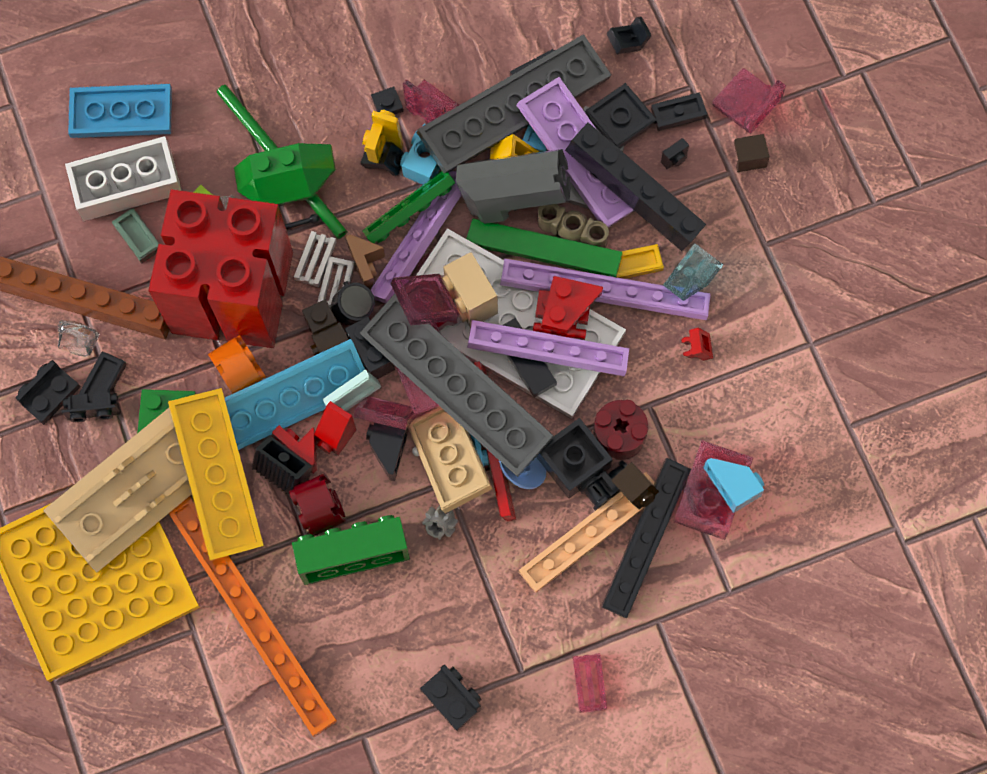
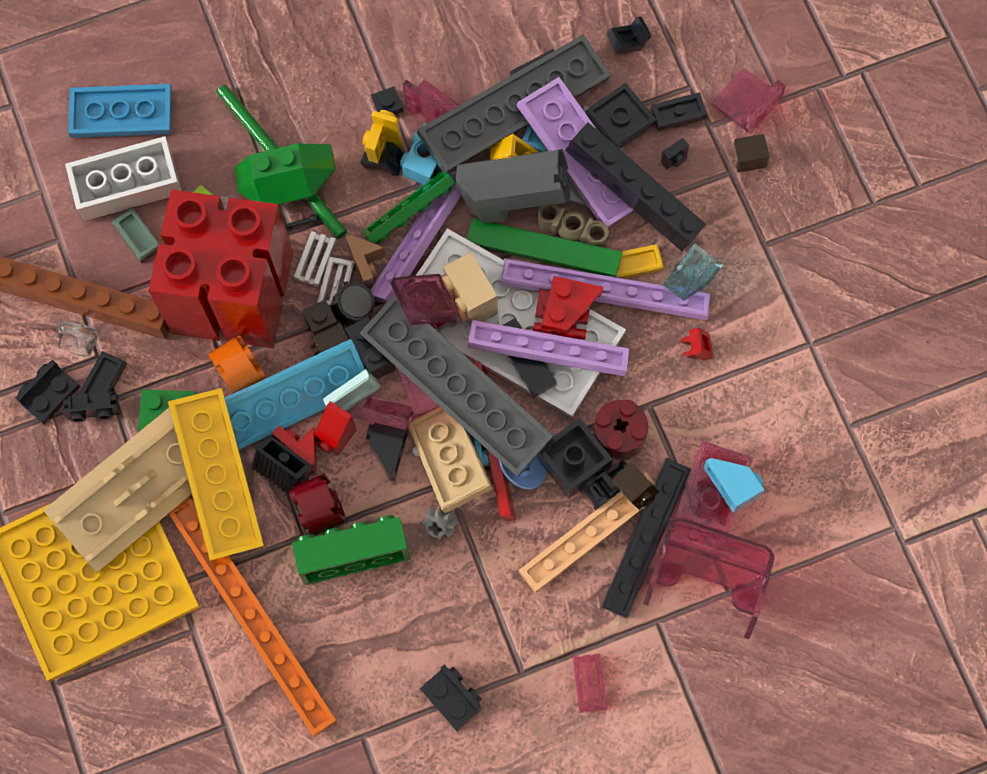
(718, 559): none -> clear pink windscreen

